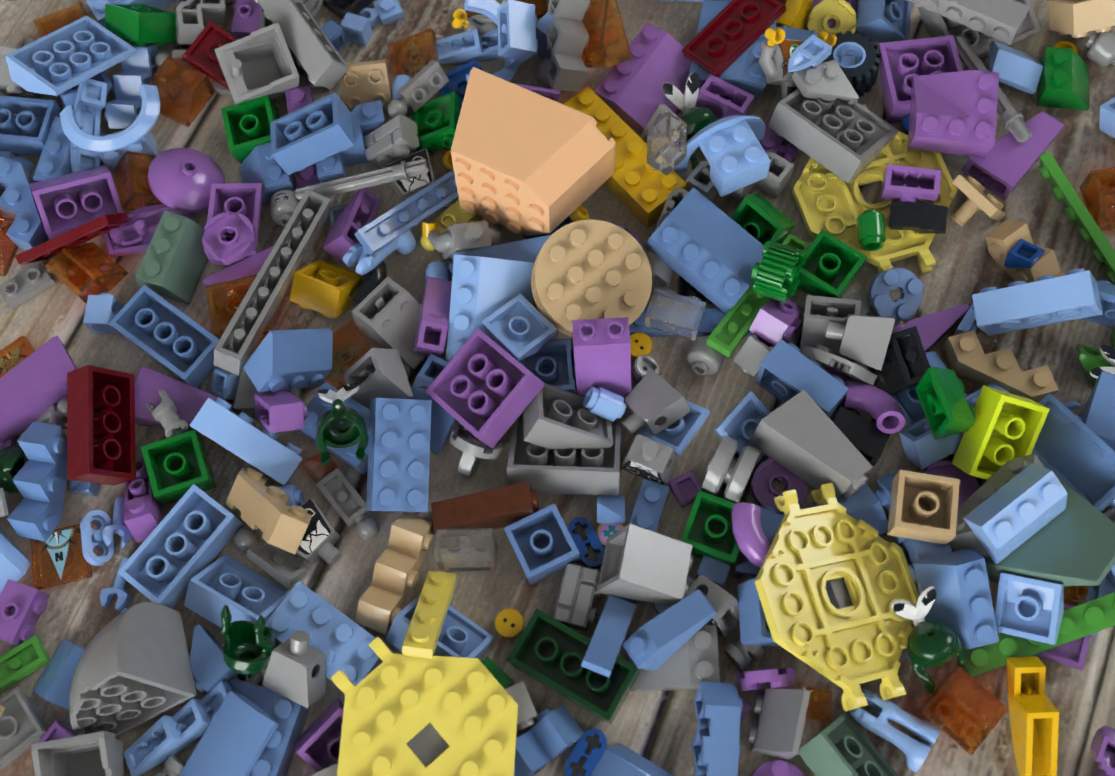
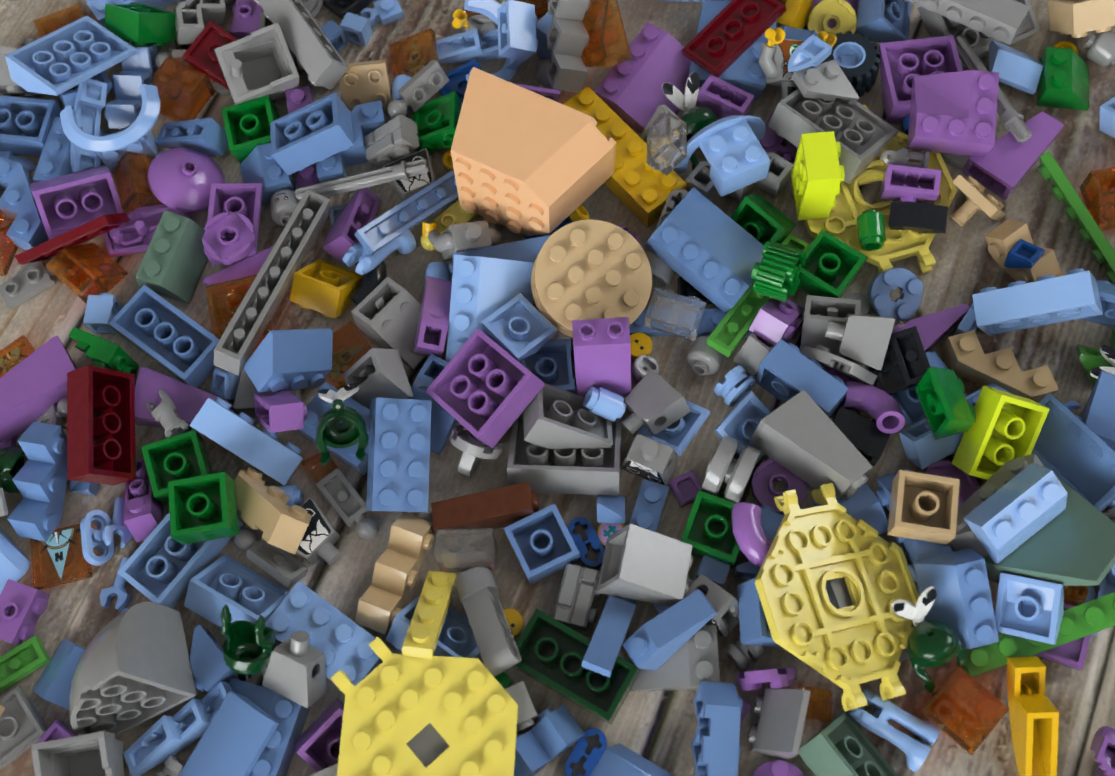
(103, 353): none -> green plate
(197, 134): none -> medium blue slope
(203, 508): none -> green brick
(490, 627): none -> light grey beam
(734, 386): none -> light blue wheel
(816, 175): none -> neon yellow brick
(902, 155): none -> light grey piece

